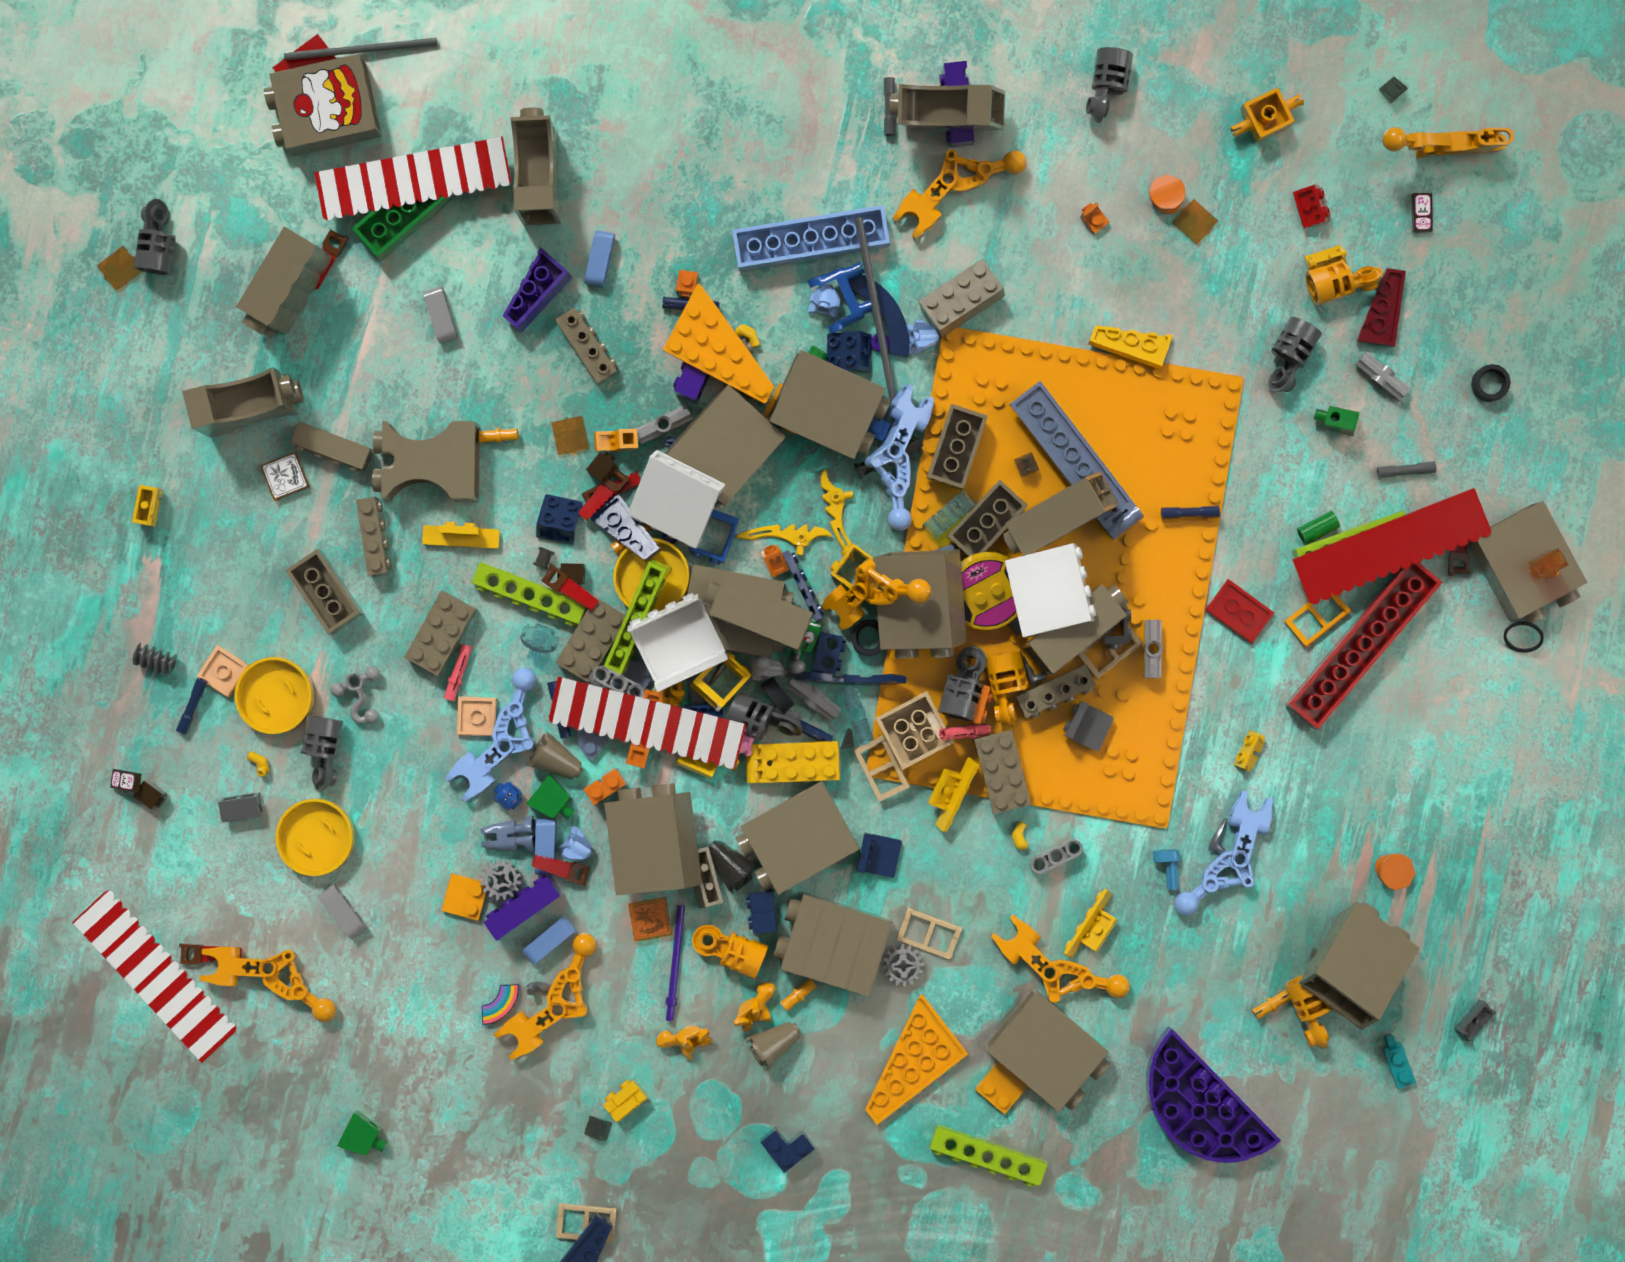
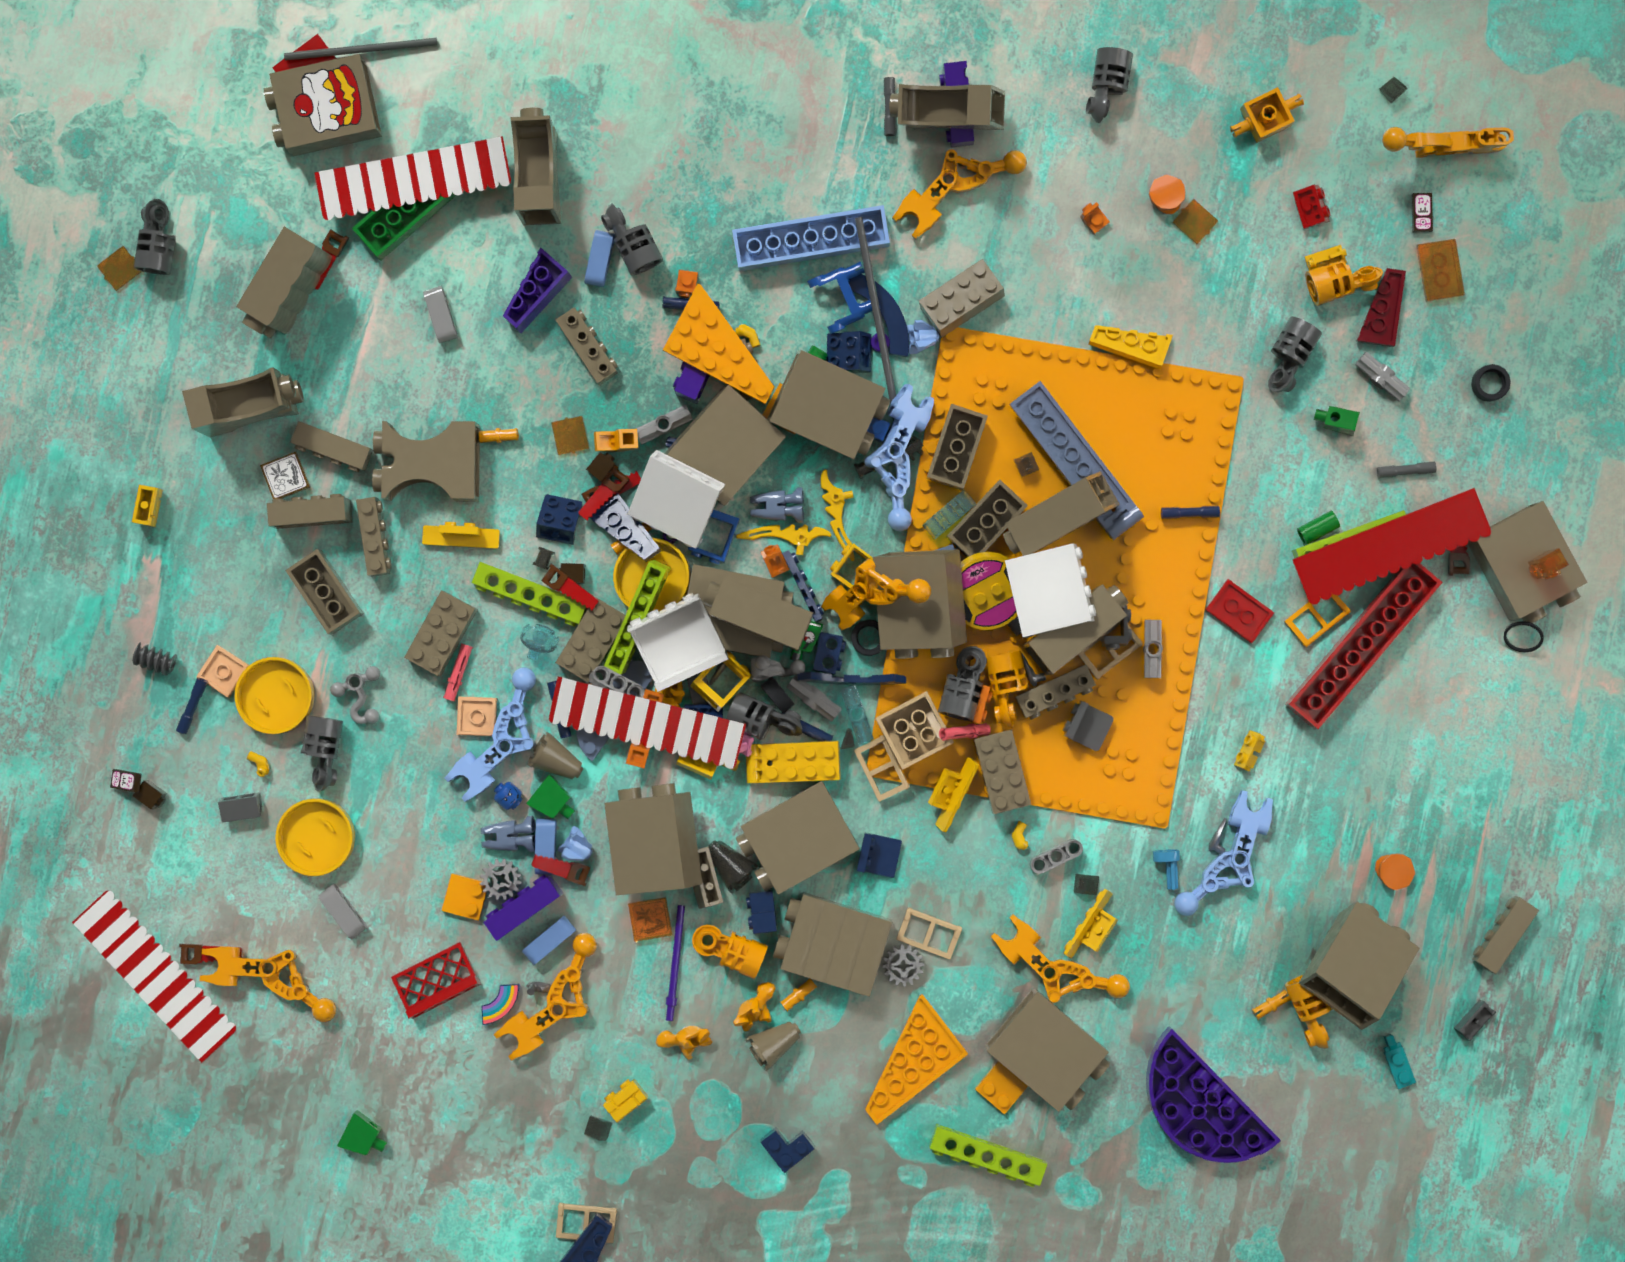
(311, 512): none -> dark tan brick
(438, 997): none -> red fence
(600, 790): orange piece -> none
(634, 245): none -> dark grey cylinder
(776, 507): none -> sand blue piece
(825, 301): light blue brick -> none
(1086, 884): none -> clear smoke slope
(1440, 270): none -> clear orange tile
(1505, 934): none -> dark tan brick

